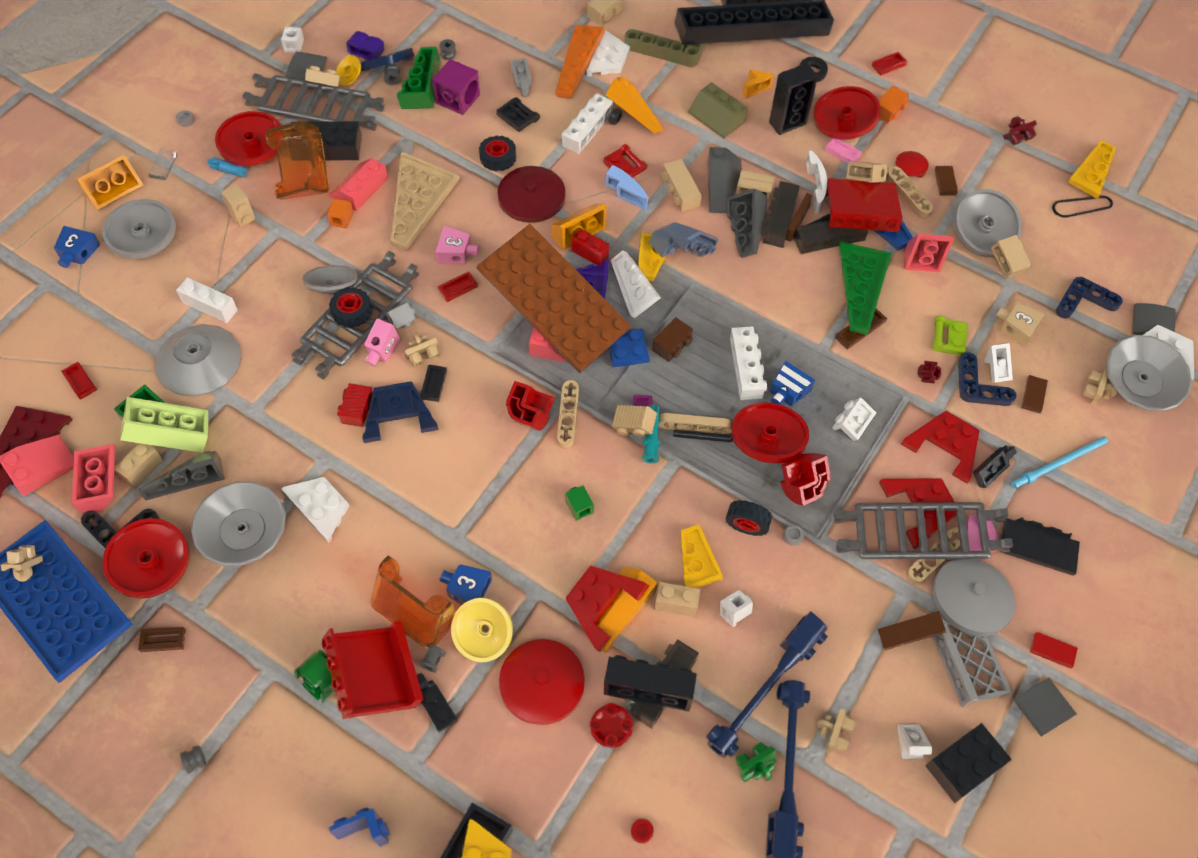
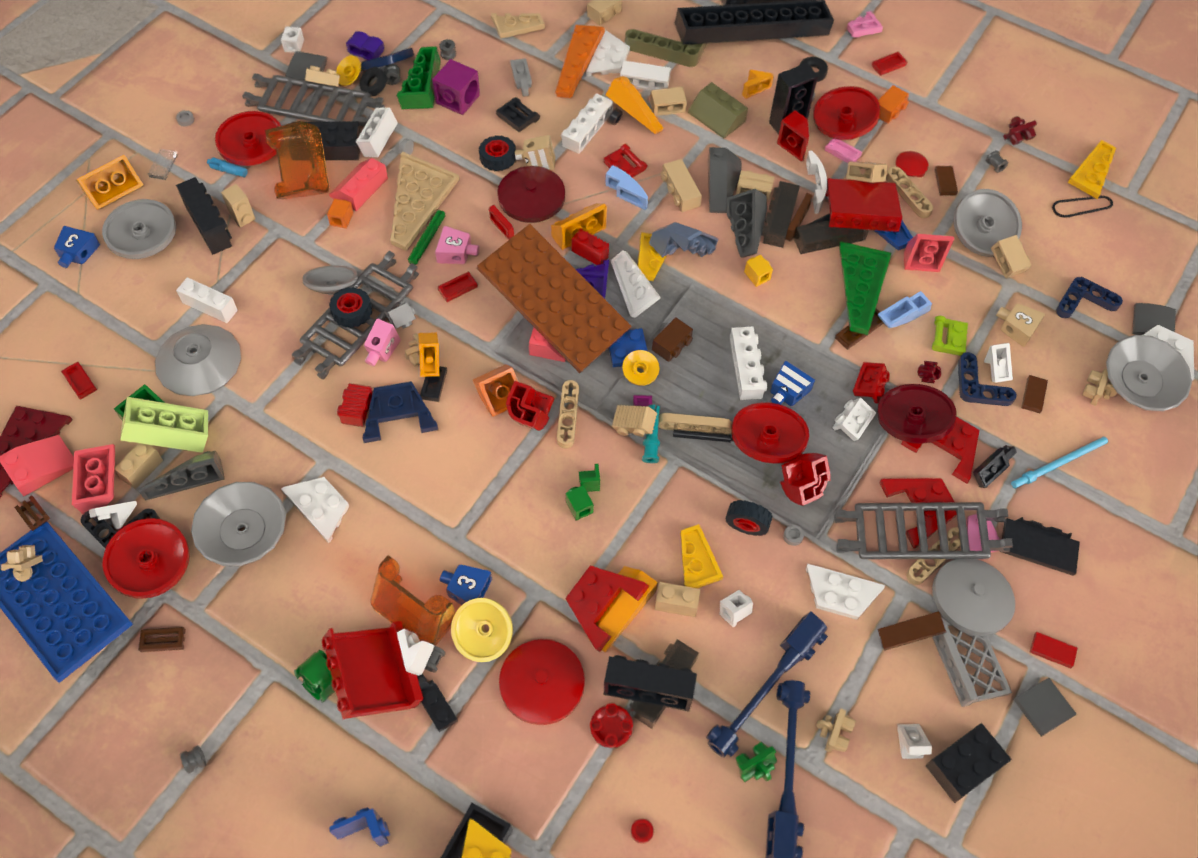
(27, 506): none -> reddish brown tile
(118, 512): none -> white slope
(205, 215): none -> black brick
(376, 132): none -> white brick
(379, 85): none -> black tyre
(414, 652): none -> white slope
(426, 237): none -> green axle
(428, 354): none -> light orange slope
(495, 388): none -> orange slope
(501, 222): none -> red tile
(515, 25): none -> tan wing
(537, 152): none -> tan torso
(590, 479): none -> green panel
(642, 360): none -> yellow dish
(646, 76): none -> white brick
(668, 101): none -> tan brick
(758, 270): none -> yellow brick
(794, 135): none -> red slope
(841, 592): none -> white wing
(864, 25): none -> bright pink wing
(871, 381): none -> red bracket
(905, 310): none -> light blue slope
(916, 413): none -> dark red dish
(997, 161): none -> dark grey bush

